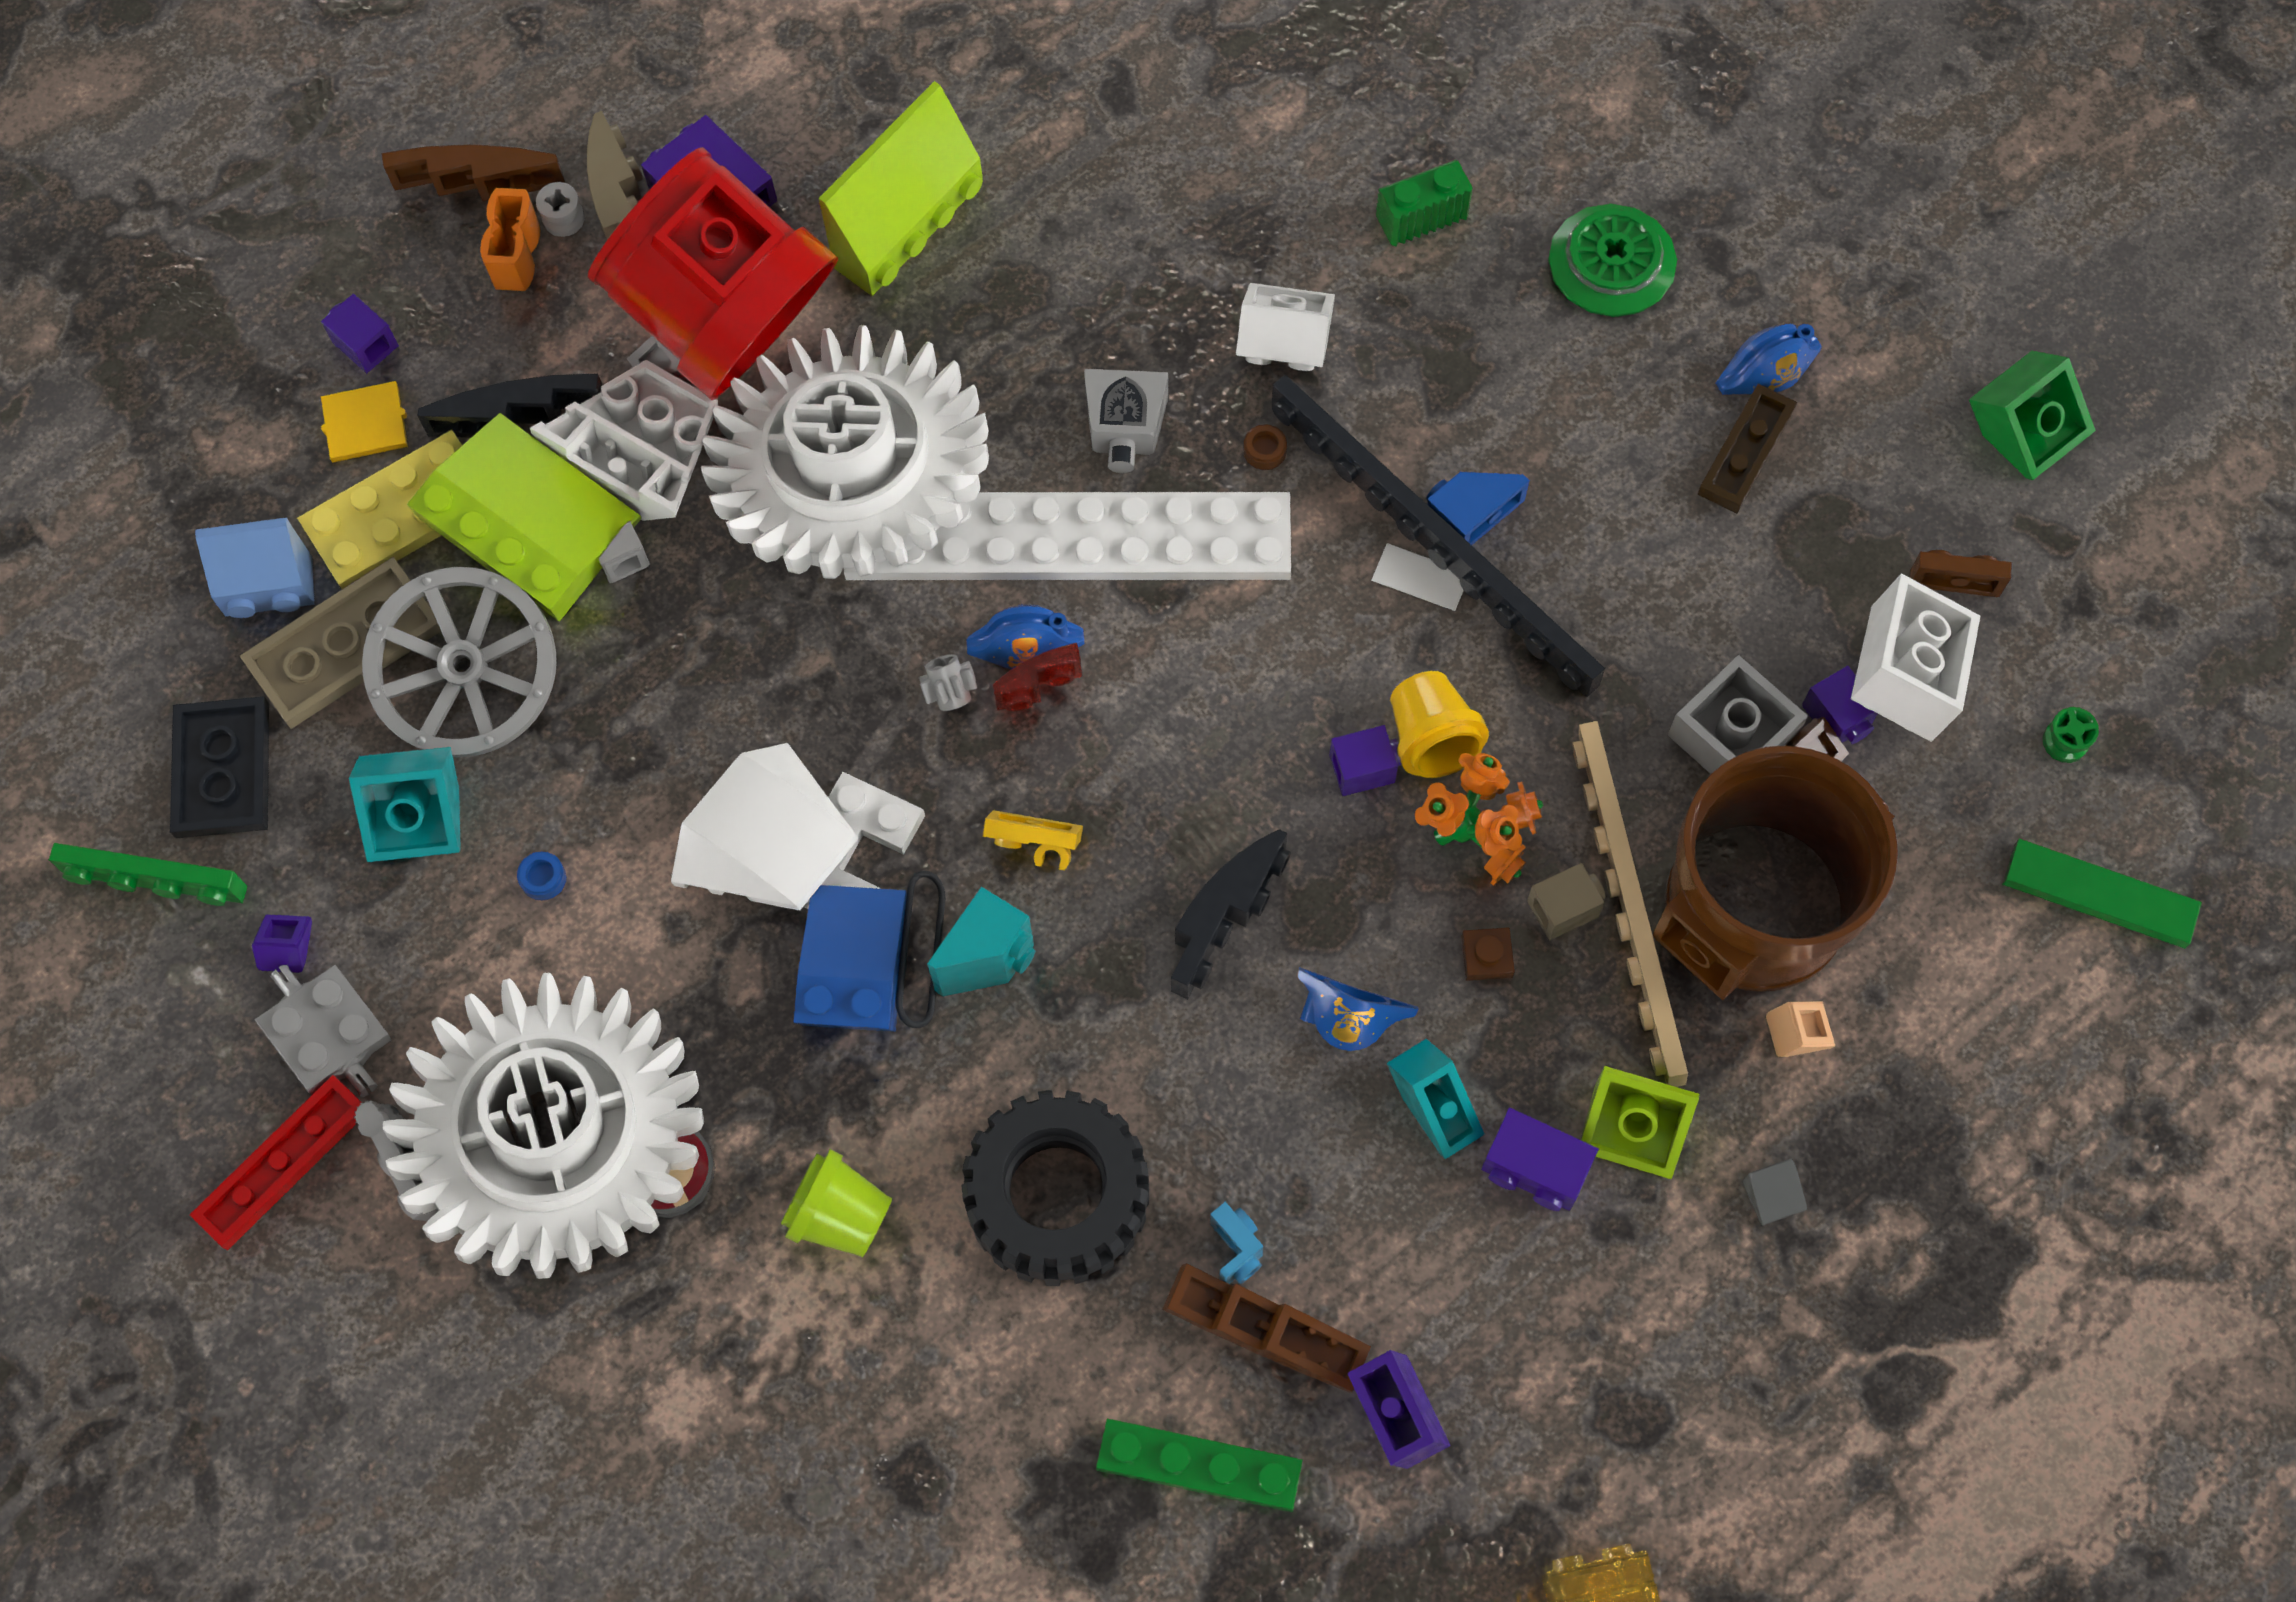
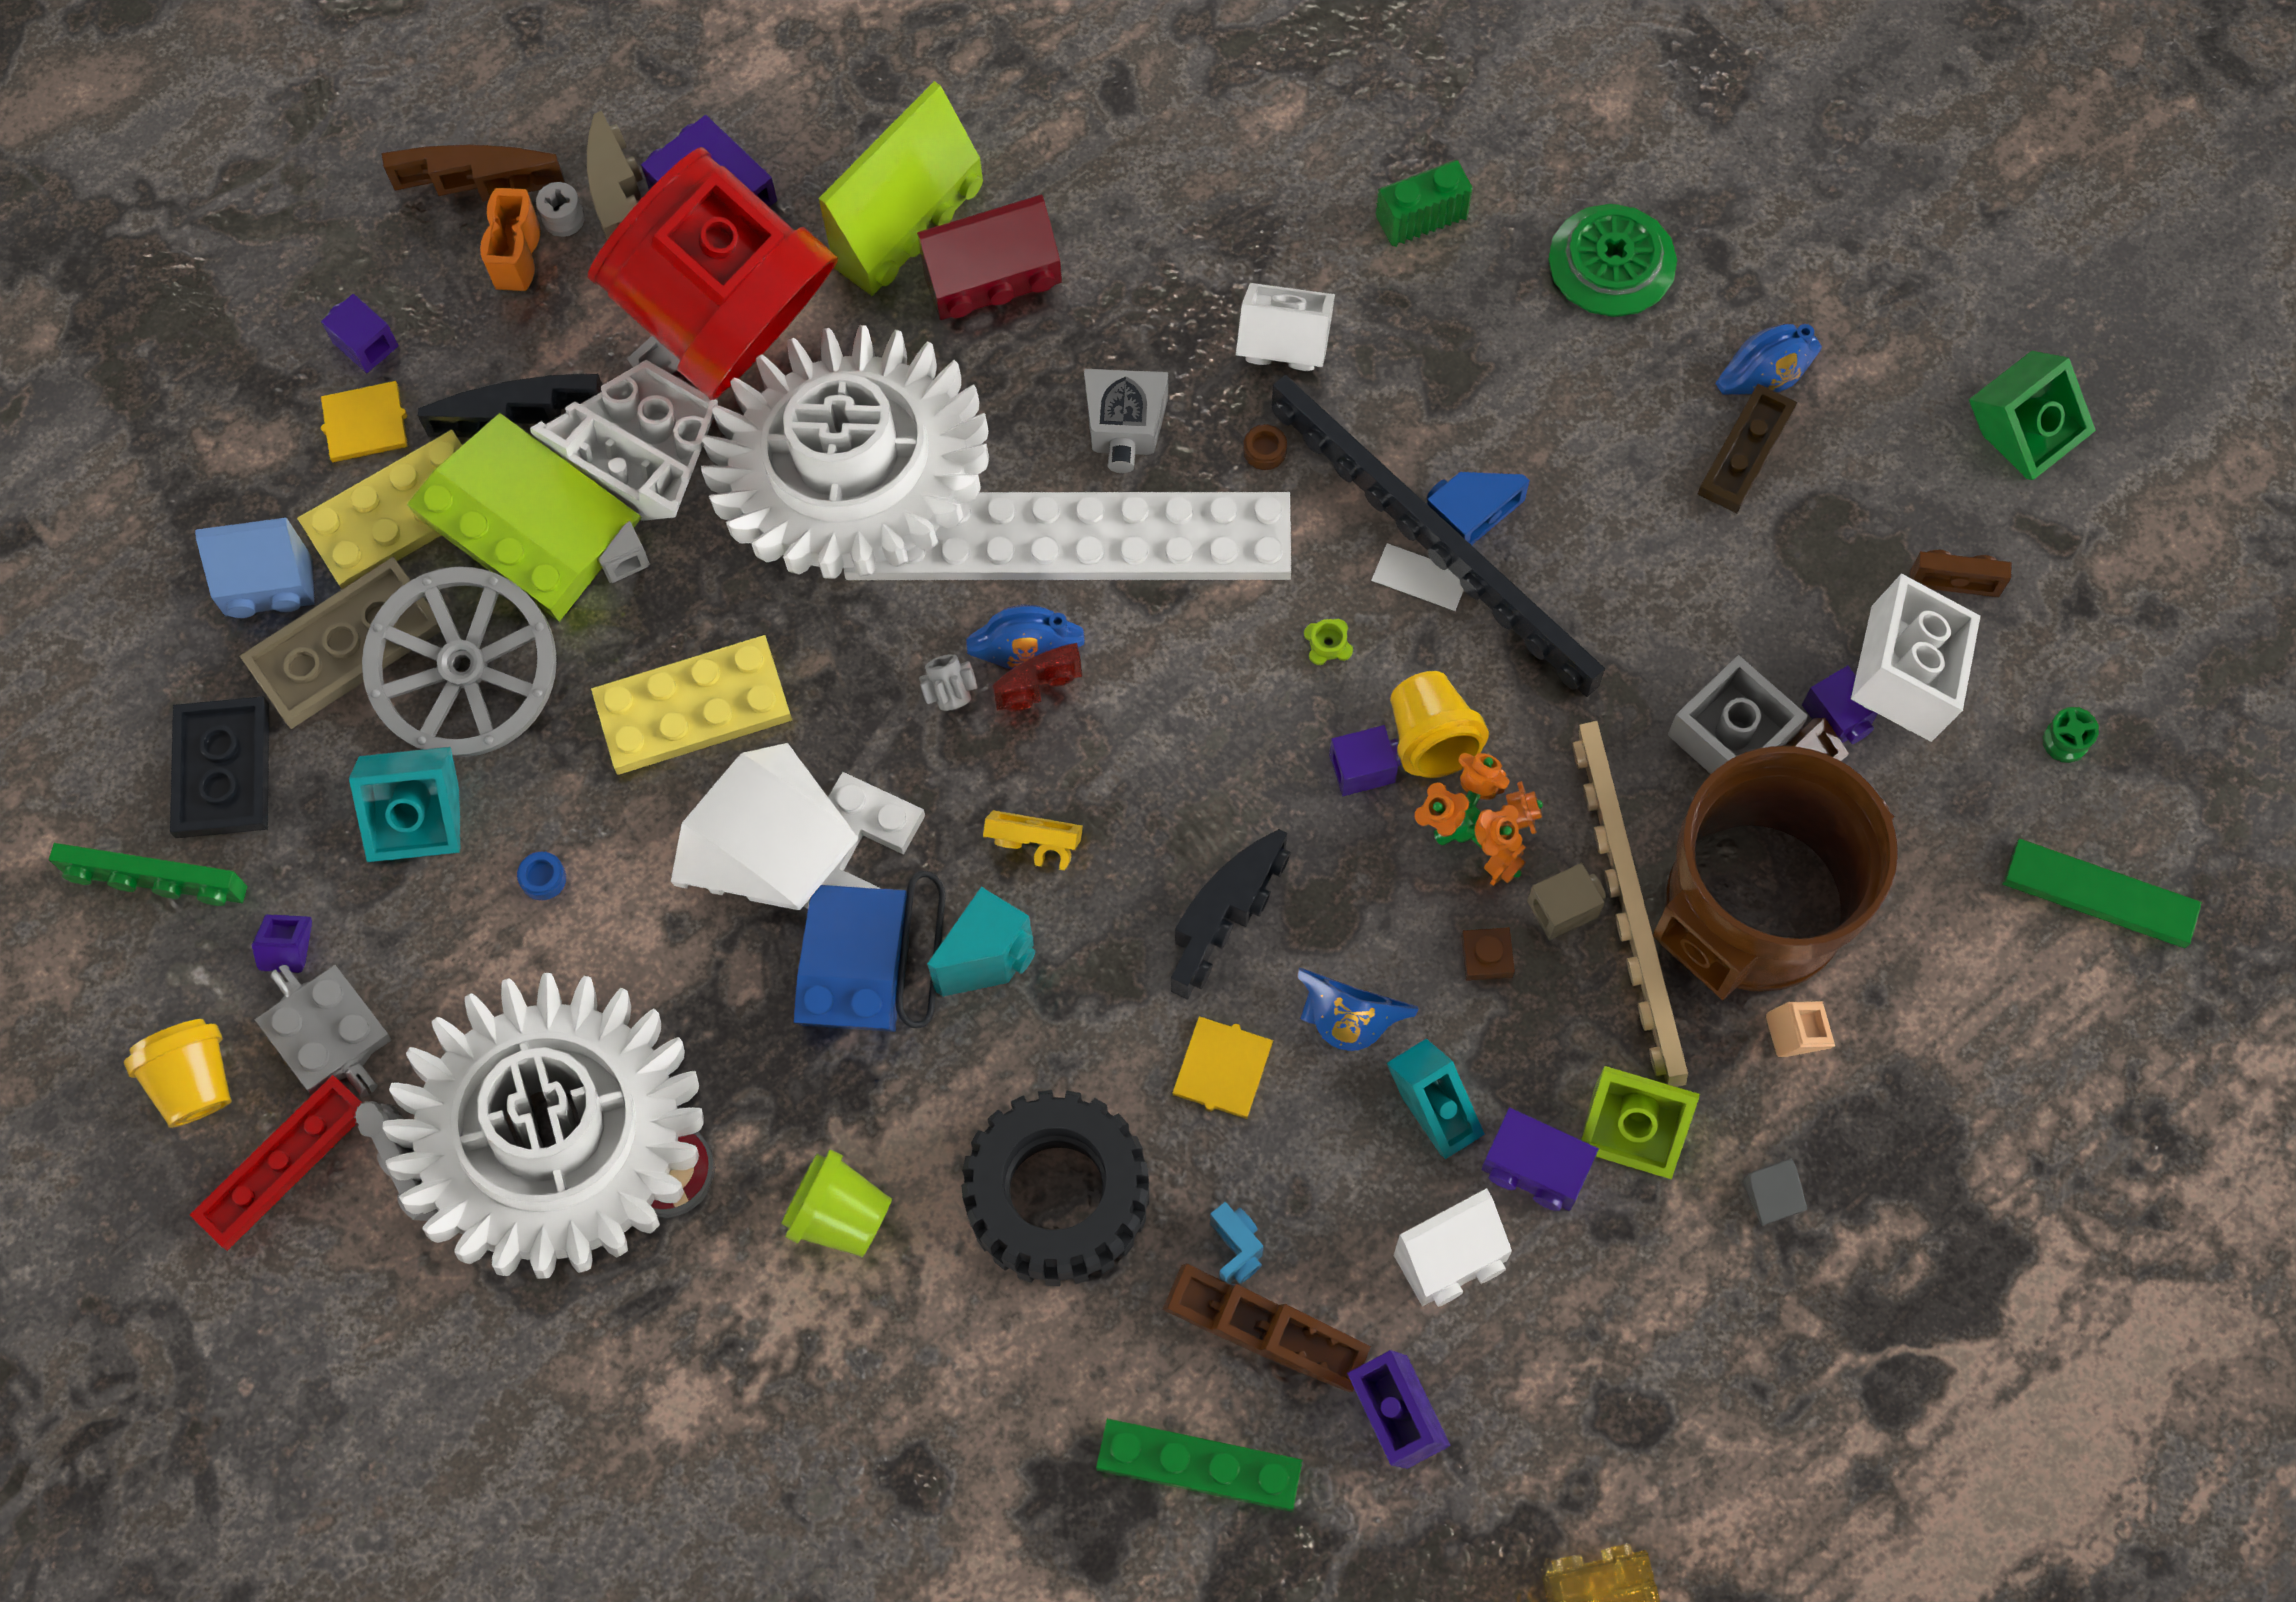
(181, 1071): none -> yellow piece
(691, 704): none -> light yellow plate
(990, 257): none -> dark red slope
(1222, 1067): none -> yellow piece
(1328, 629): none -> lime plate
(1454, 1249): none -> white slope

